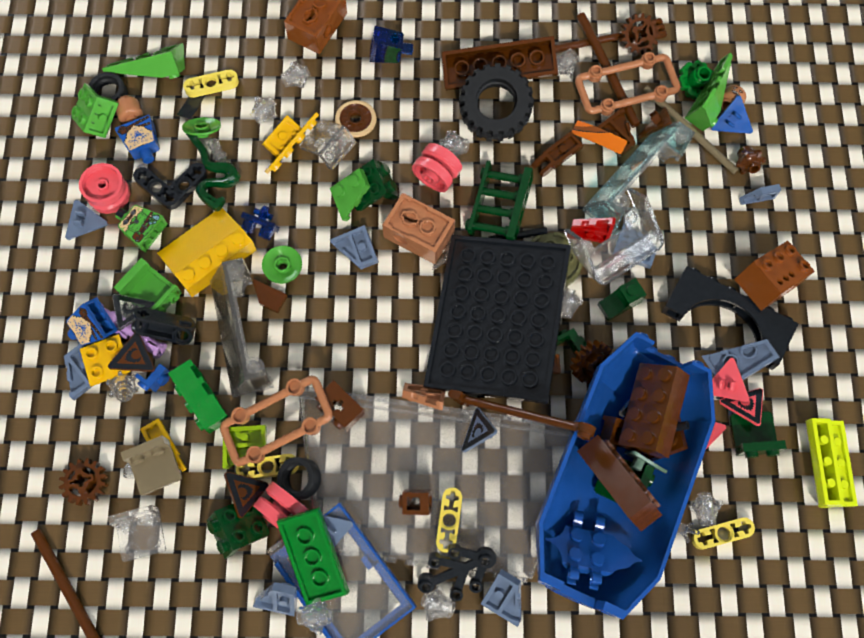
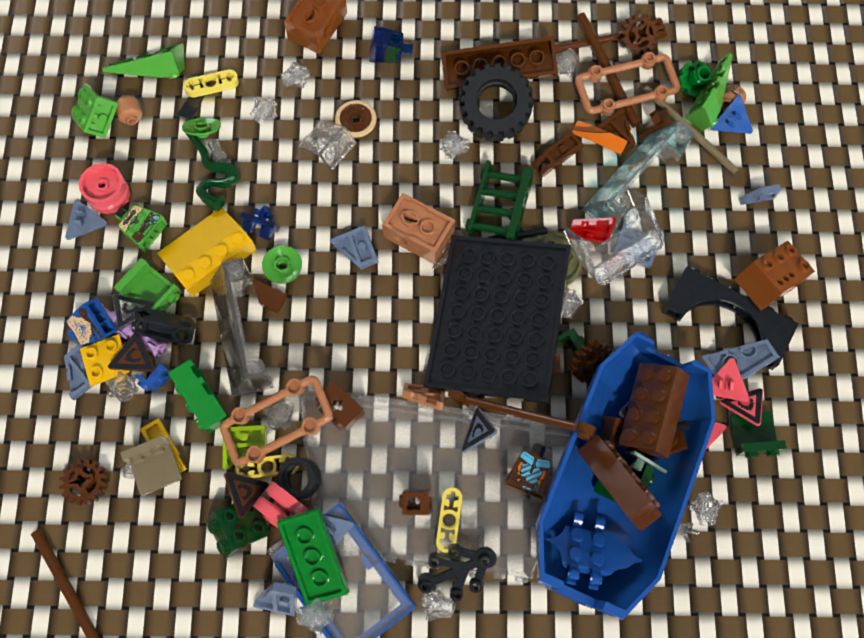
(109, 78): black tyre -> none
(139, 138): torso -> none
(139, 532): clear bracket -> none
(173, 190): black beam -> none
(280, 414): none -> clear rock
(284, 137): yellow bracket -> none
(349, 192): bright green wing -> none
(380, 184): dark green bracket -> none
(437, 167): coral wheel -> none
(505, 597): sand blue wing -> none
(530, 472): none -> torso
(622, 299): dark green arch -> none
(735, 523): light yellow beam -> none
(749, 160): reddish brown rock -> none
(831, 463): neon yellow brick -> none

